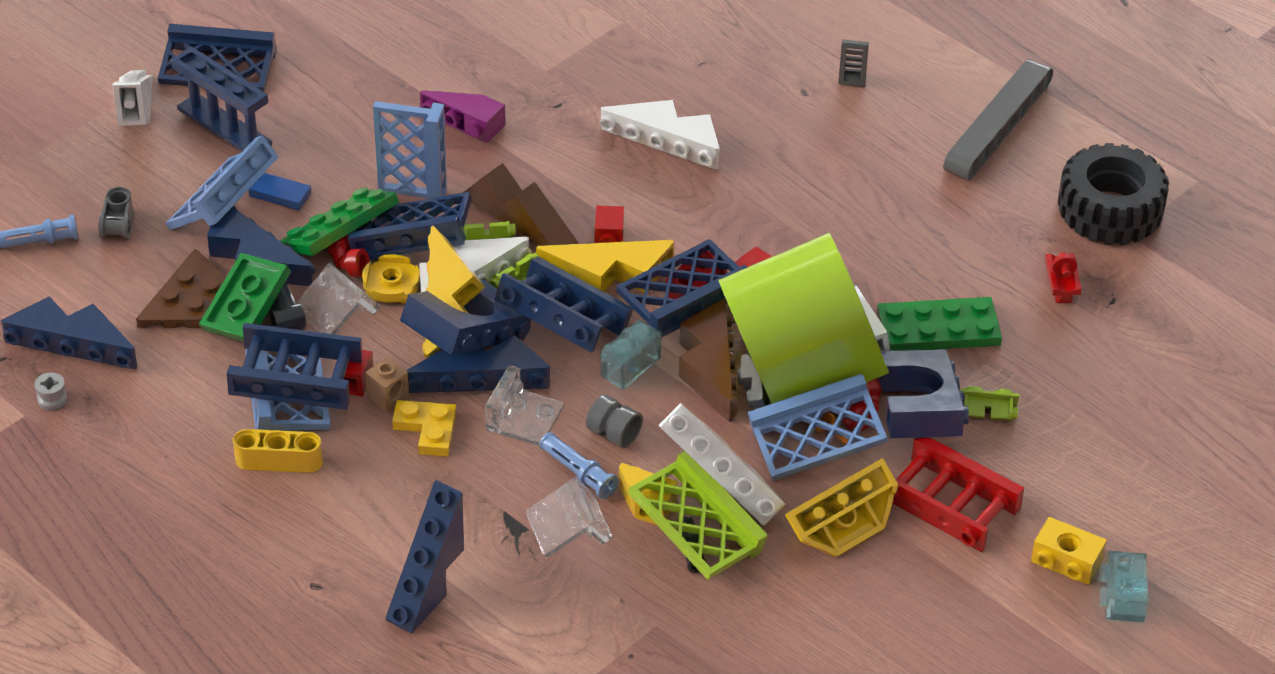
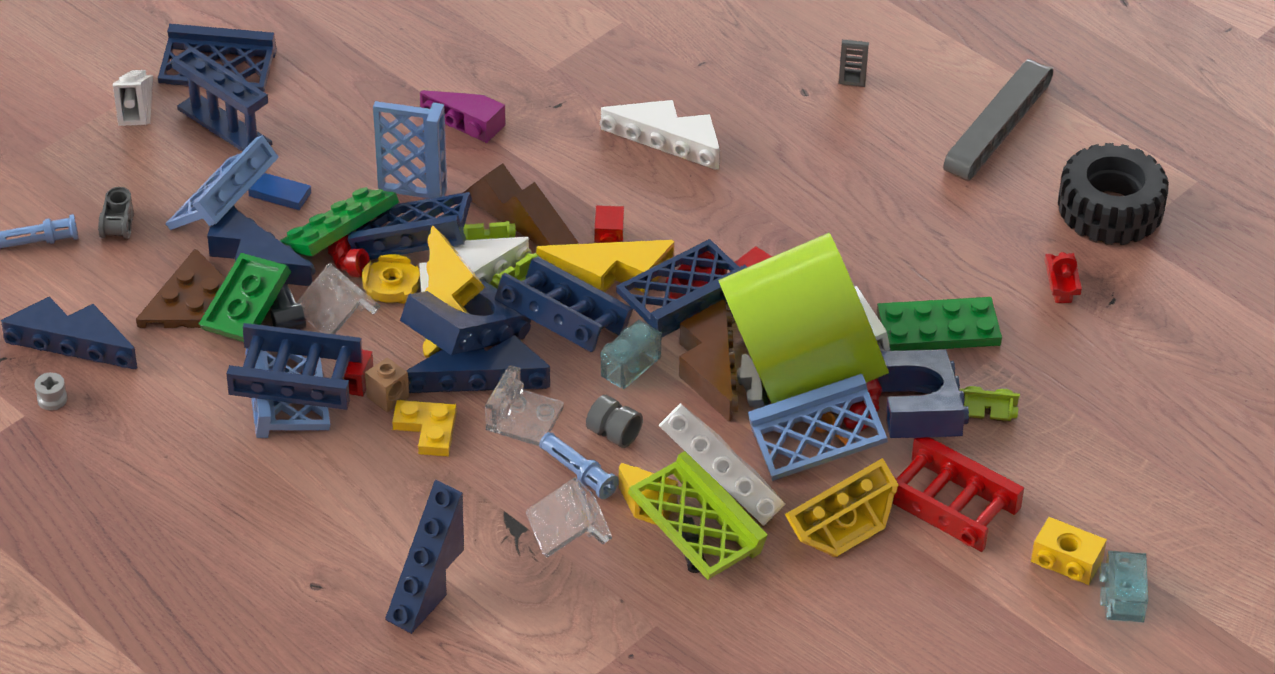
(277, 450): yellow beam -> none

